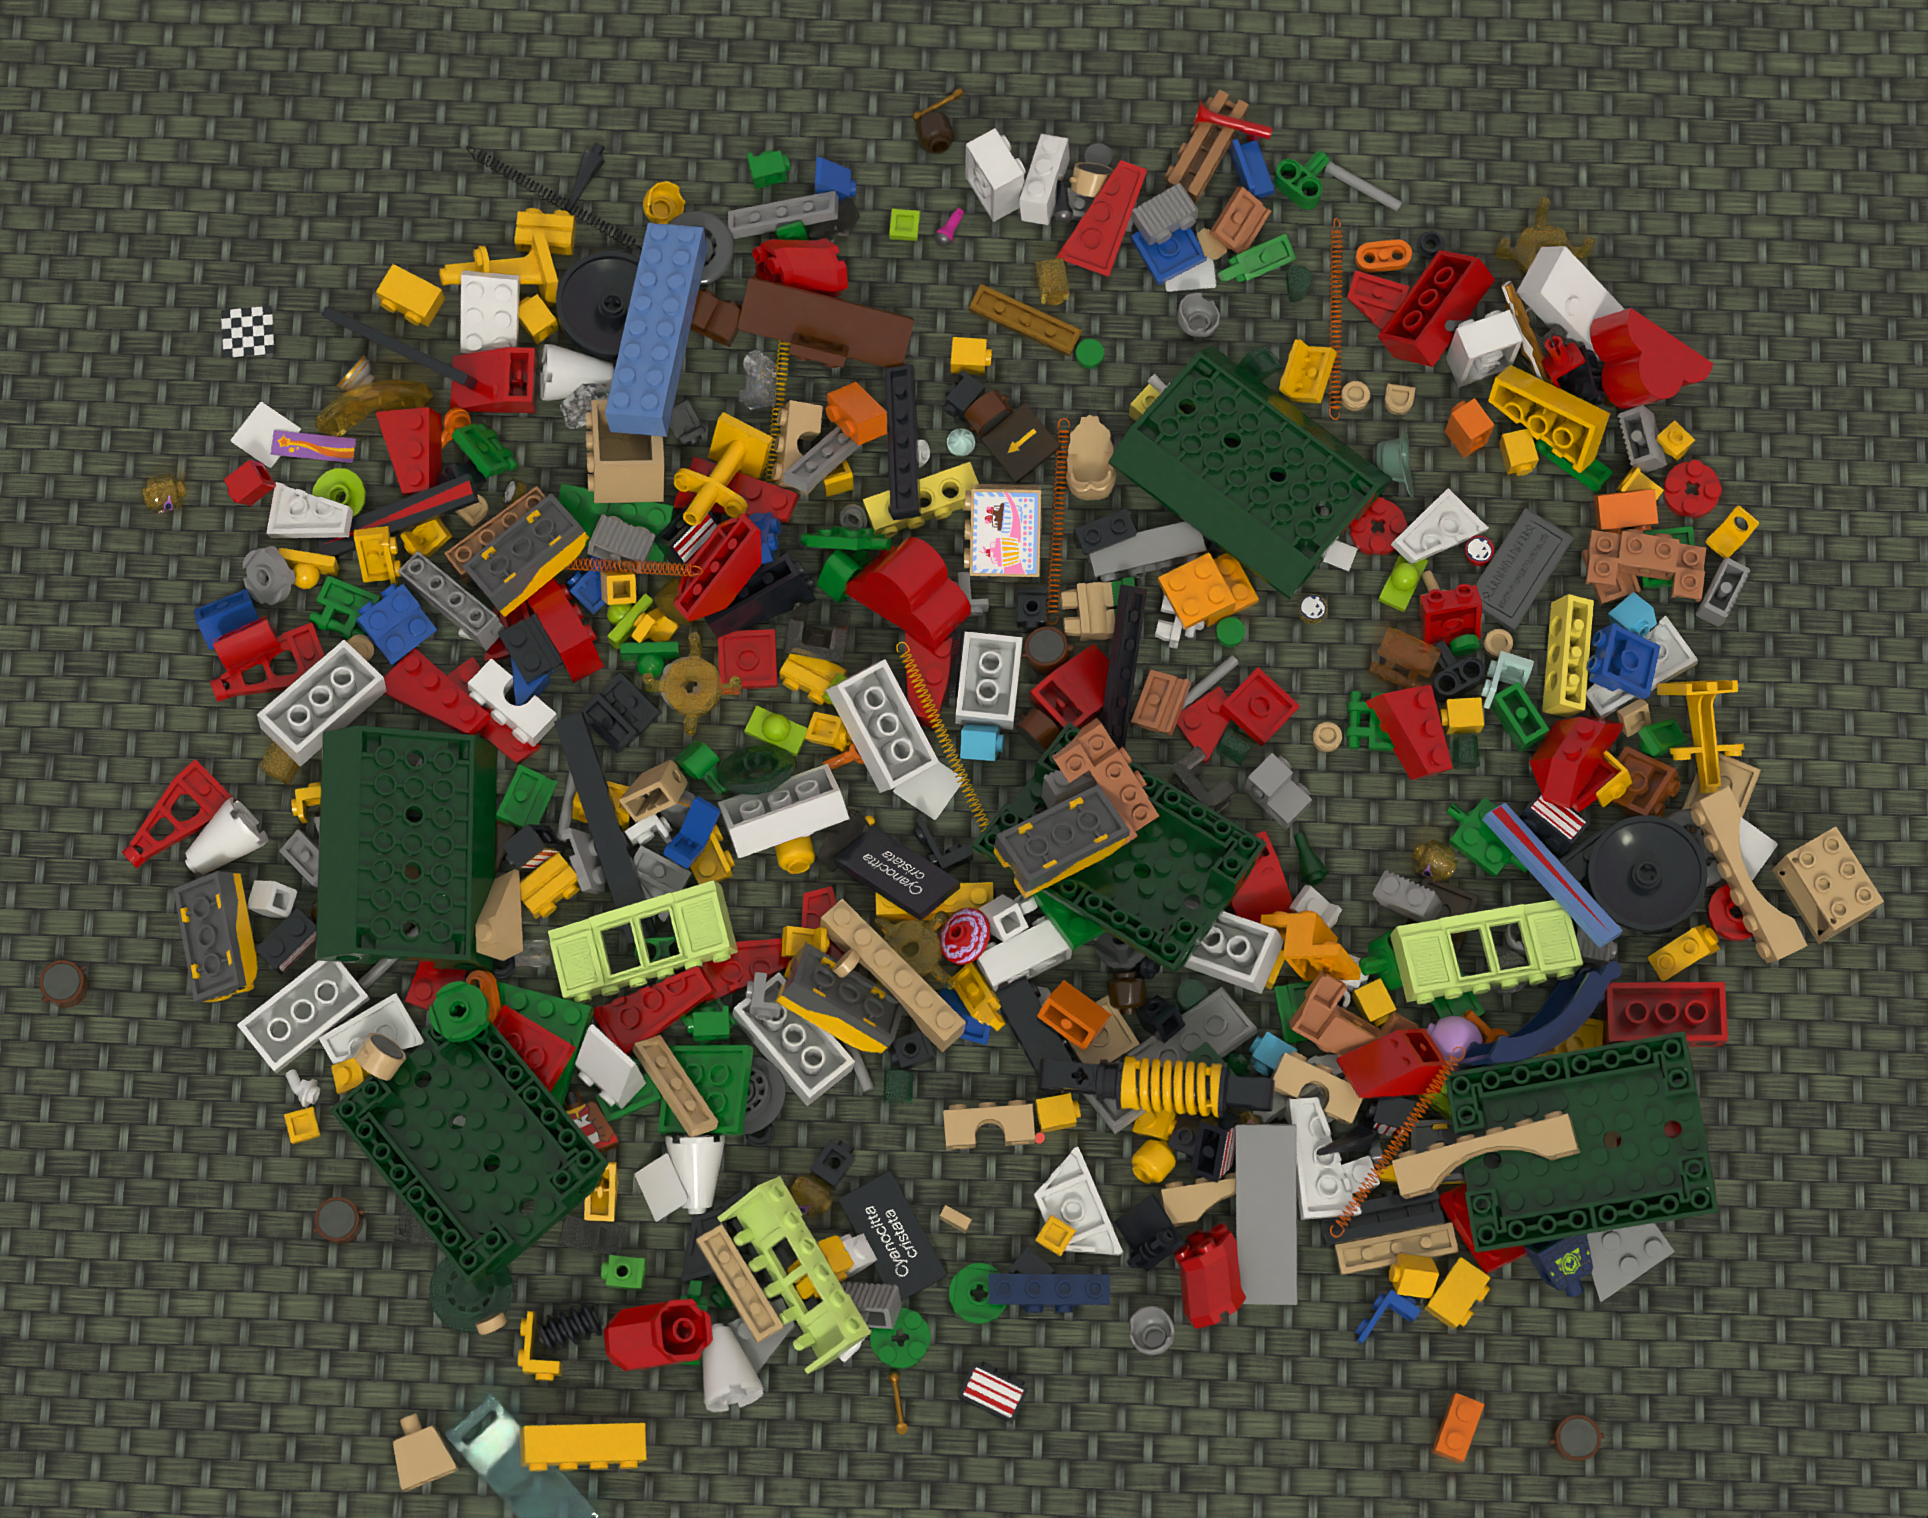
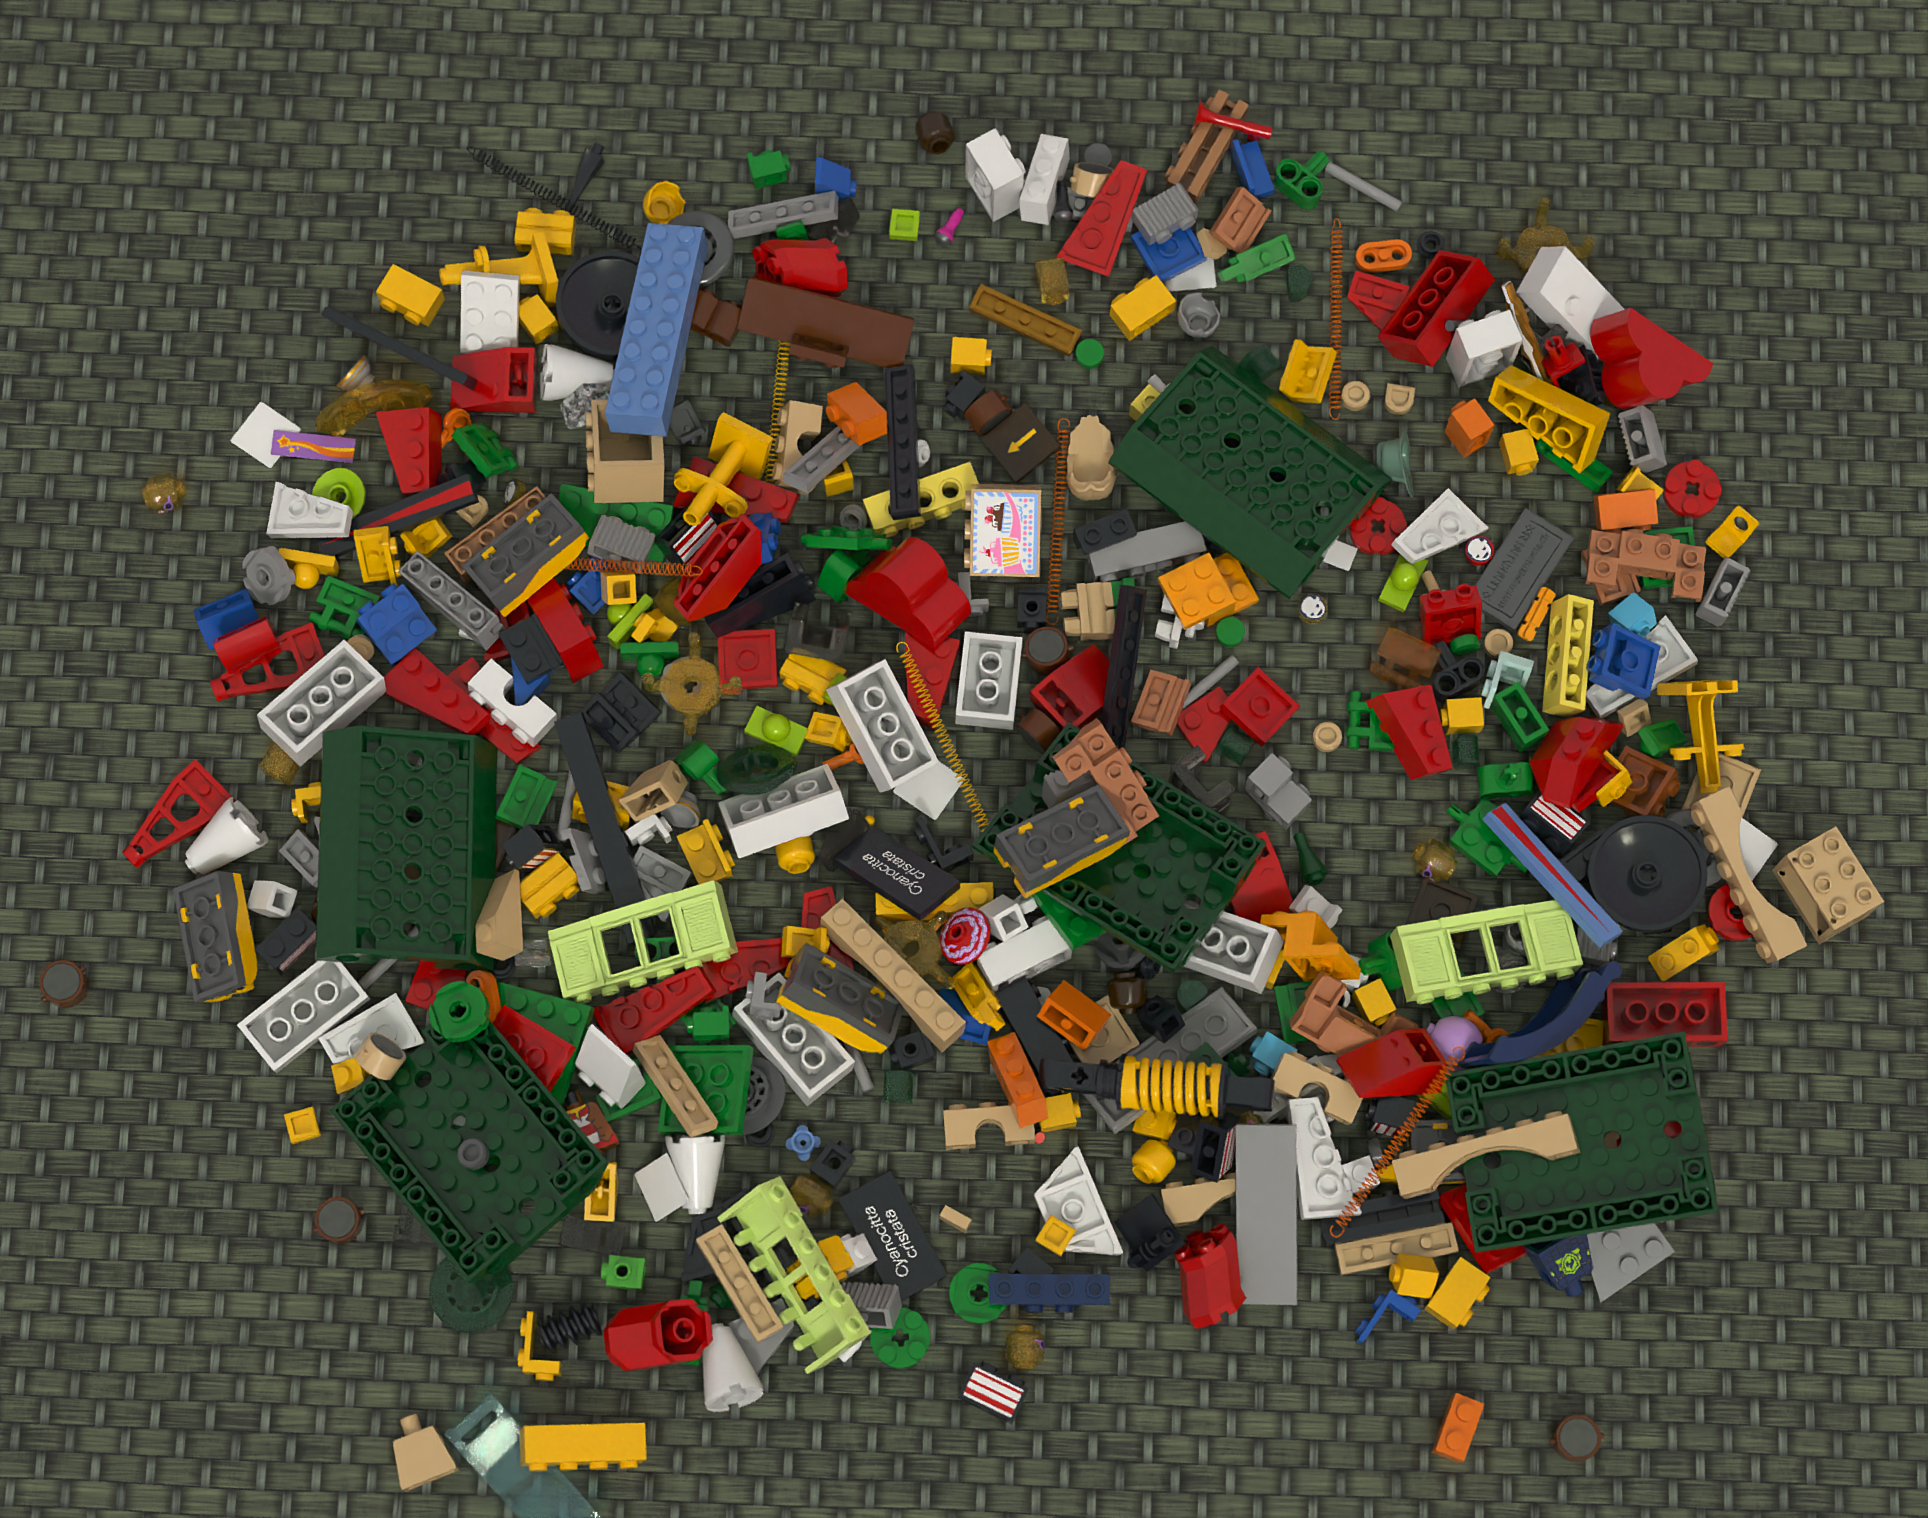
(247, 331): sticker -> none
(249, 483): red brick -> none
(306, 1090): white plate -> none
(473, 1153): none -> dark grey tile
(491, 1323): tan tile -> none
(694, 833): blue bracket -> none
(760, 381): clear leg -> none
(811, 1143): none -> medium blue plate
(846, 963): tan tile -> none
(901, 1428): pearl gold hinge -> none
(955, 661): black piece -> none
(956, 95): pearl gold hinge -> none
(960, 442): light aqua plate -> none
(981, 742): medium azure brick -> none
(1017, 1080): none -> orange brick
(1024, 1347): none -> clear yellow head
(1142, 307): none -> yellow brick
(1151, 1330): light grey hair -> none
(1356, 1139): black piece -> none
(1407, 897): light grey brick -> none
(1505, 780): none -> green beam
(1536, 614): none -> light orange axle
(1675, 440): yellow bracket -> none

